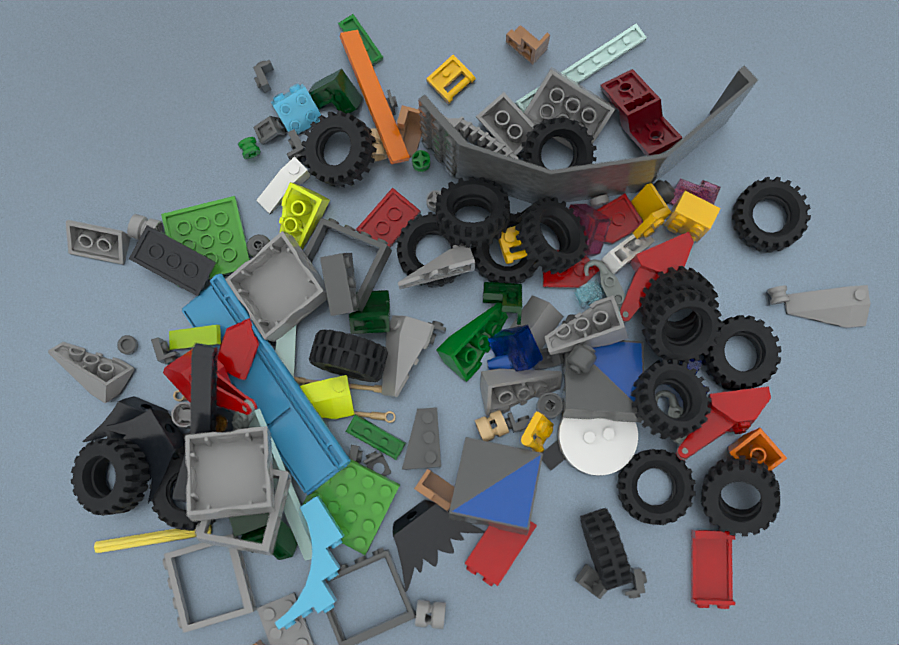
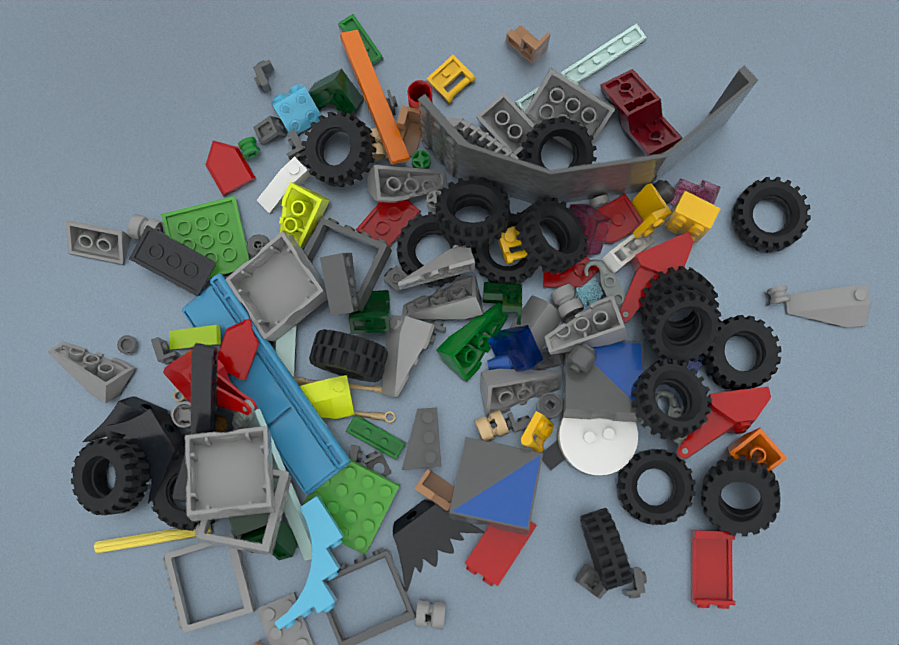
(228, 167): none -> red tile
(393, 276): none -> dark grey bracket
(403, 183): none -> light grey wedge
(417, 90): none -> red piece
(457, 301): none -> light grey wedge
(565, 299): none -> light grey wheel

